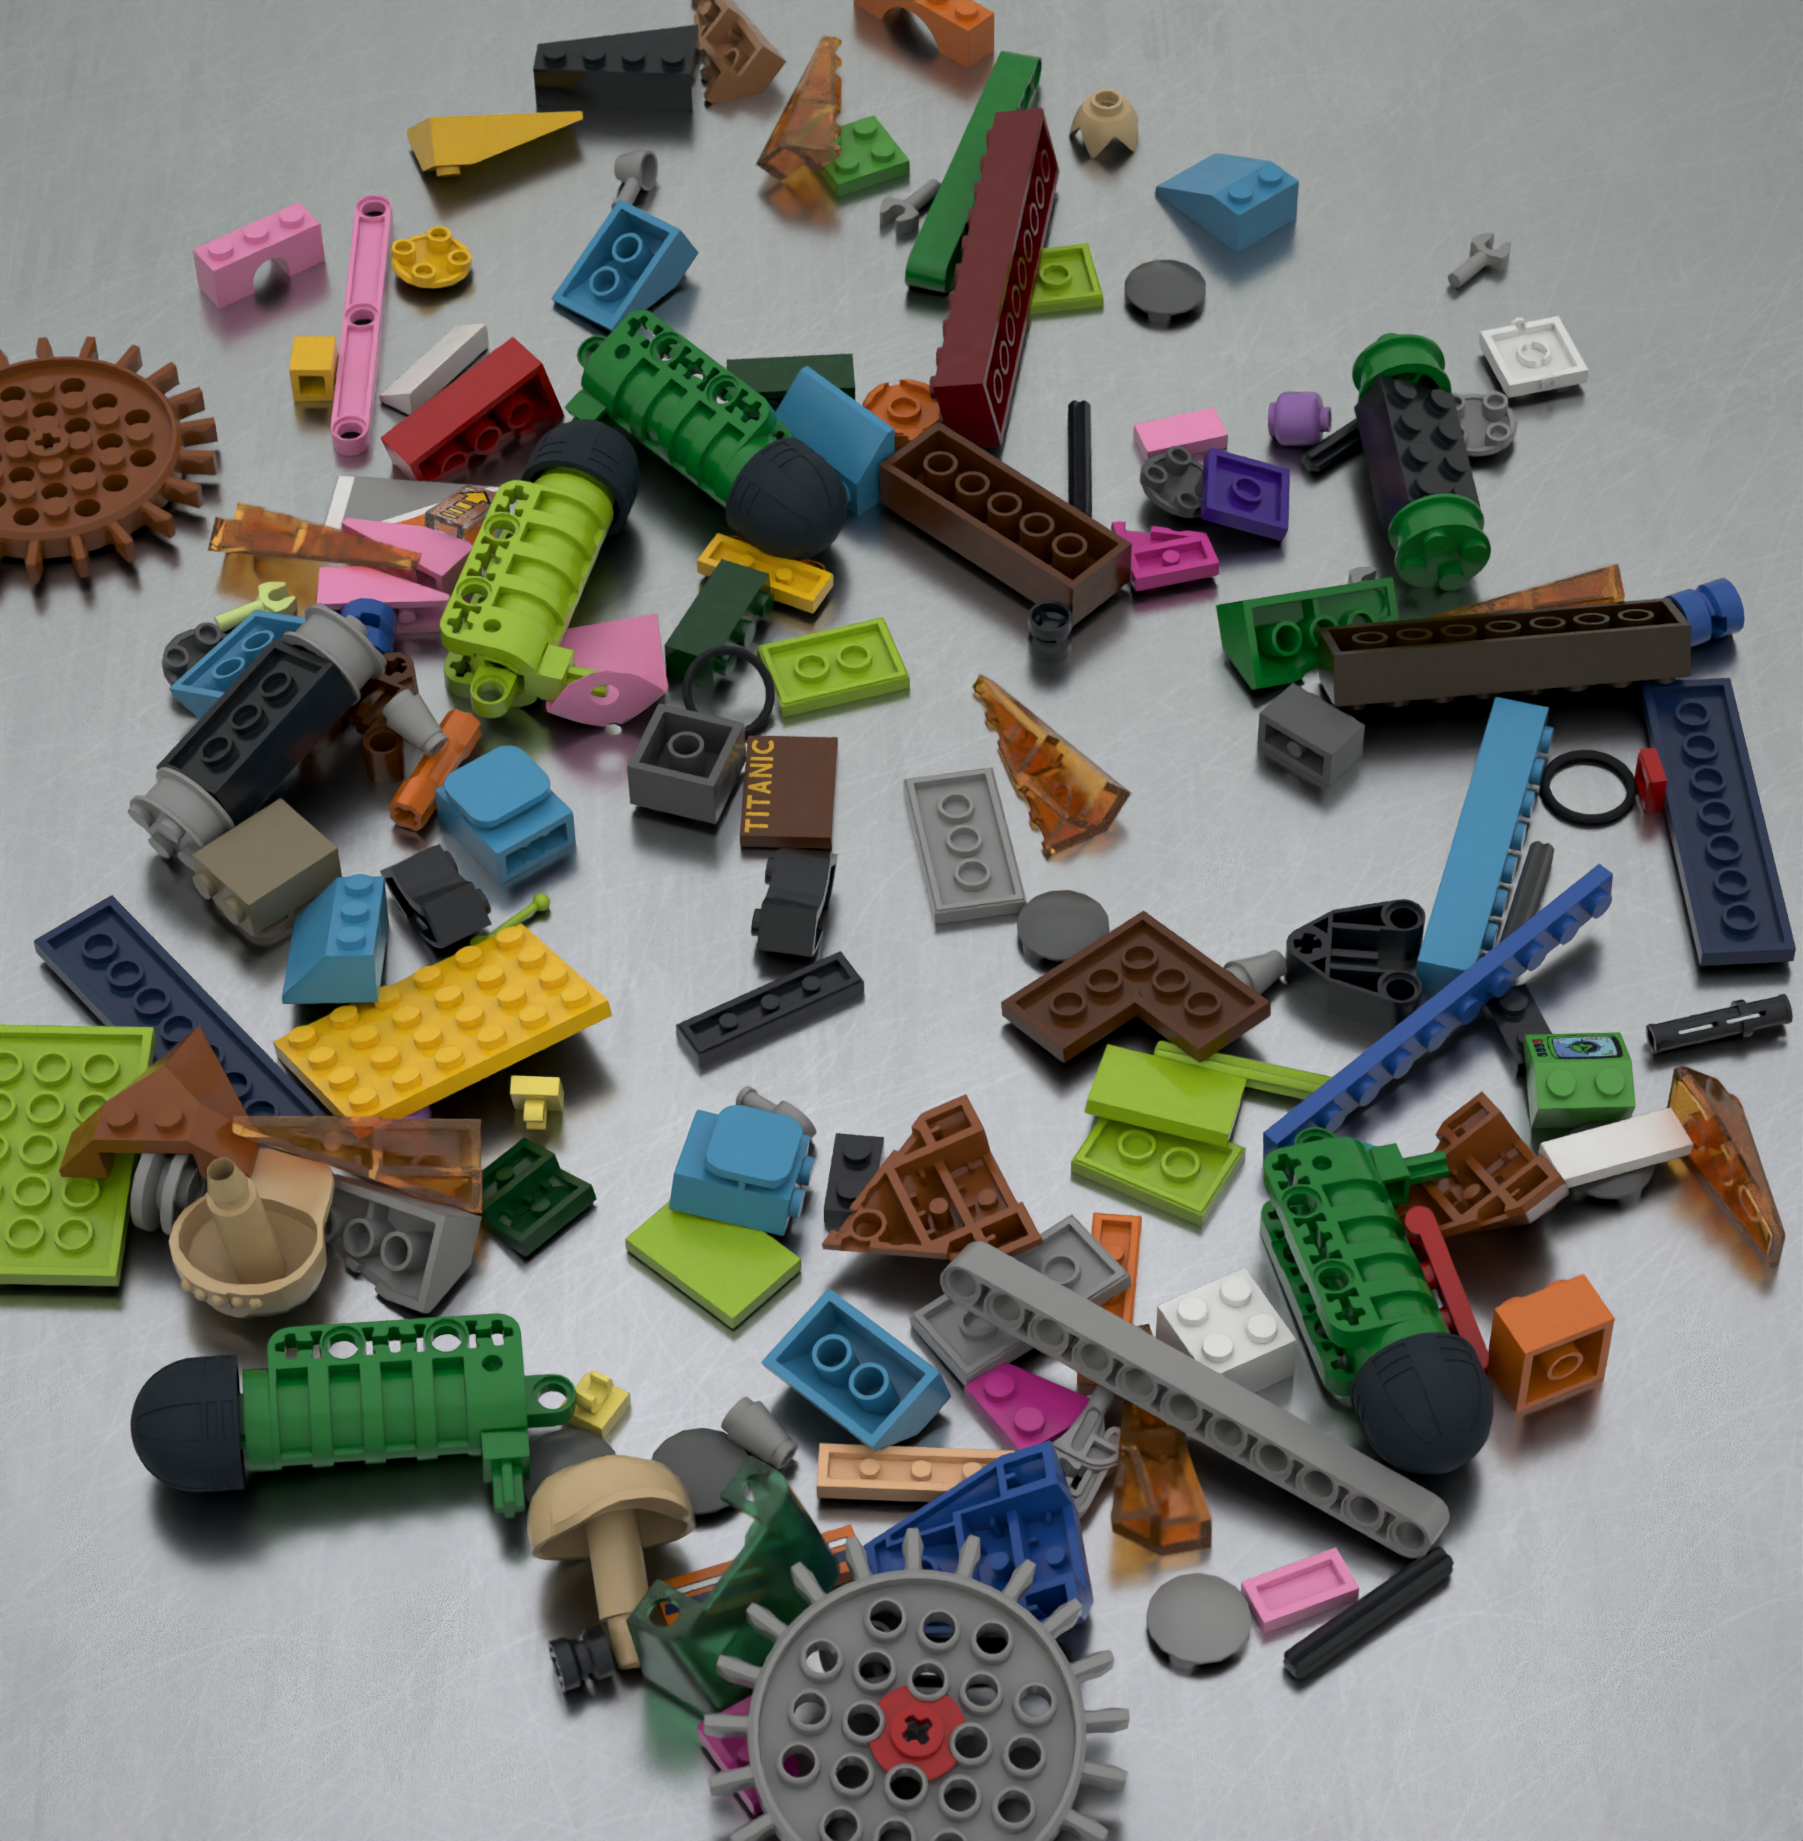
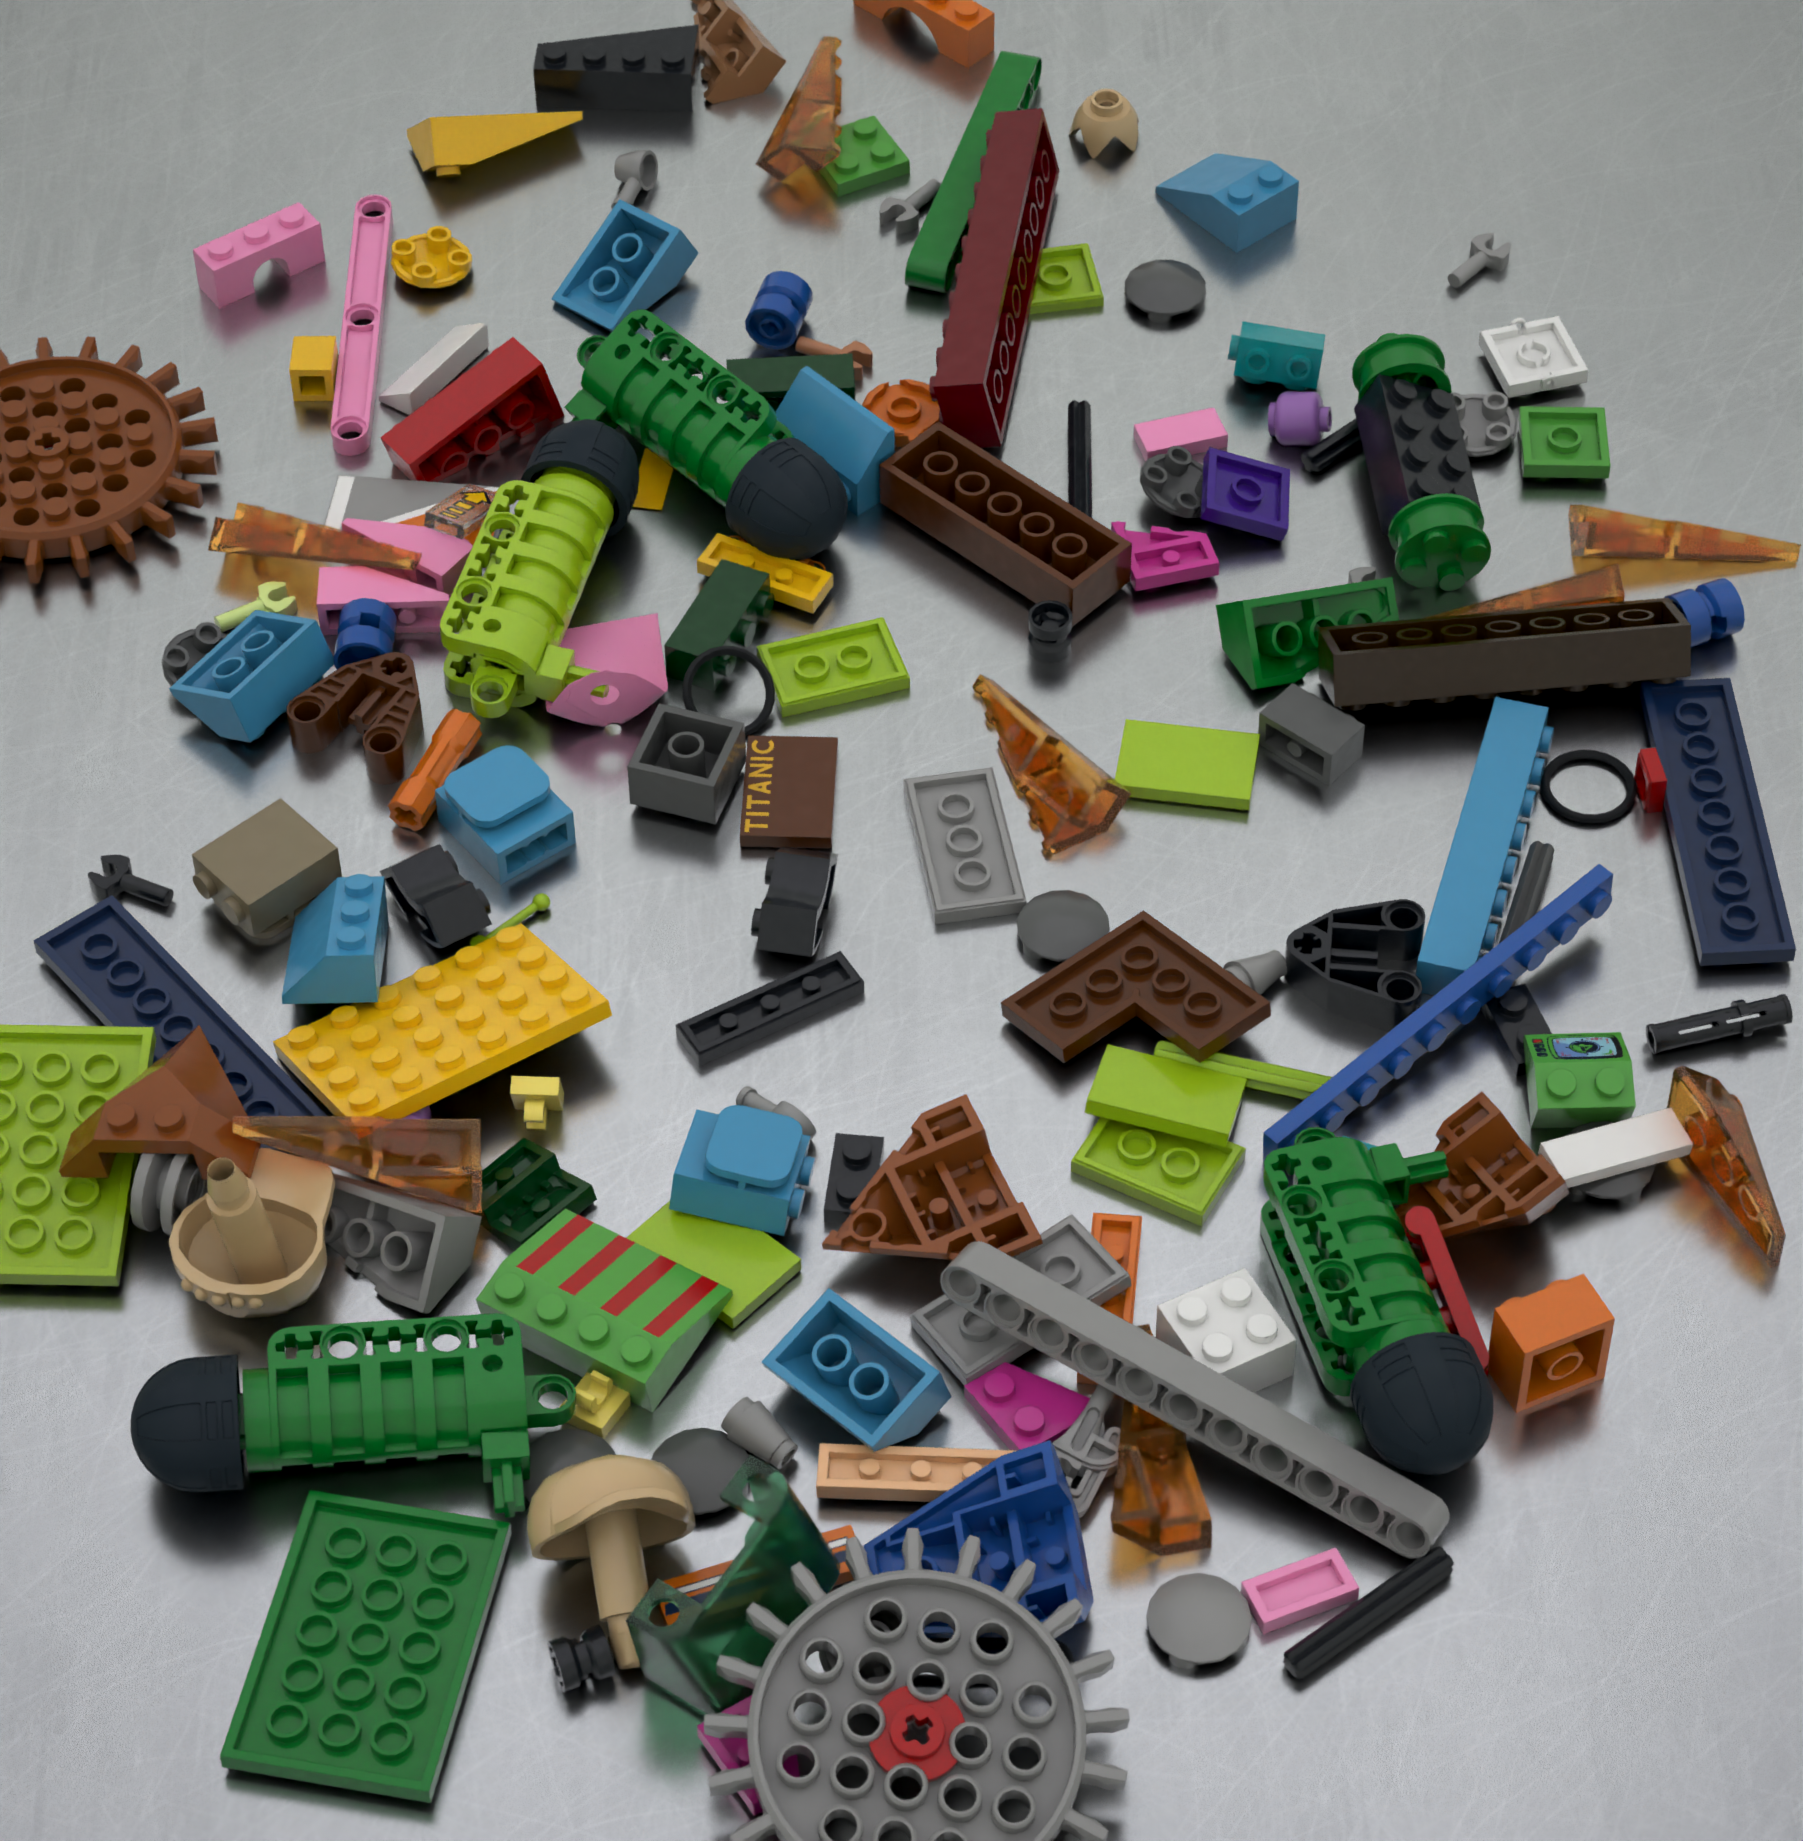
(123, 880): none -> black bar
(257, 733): black brick -> none
(367, 1646): none -> green plate
(413, 721): light grey cone -> none
(605, 1305): none -> bright green slope
(653, 481): none -> yellow sticker
(778, 310): none -> blue wheel
(861, 353): none -> nougat bar
(1188, 764): none -> lime tile
(1277, 355): none -> teal brick
(1564, 442): none -> bright green plate
(1621, 534): none -> clear orange wedge

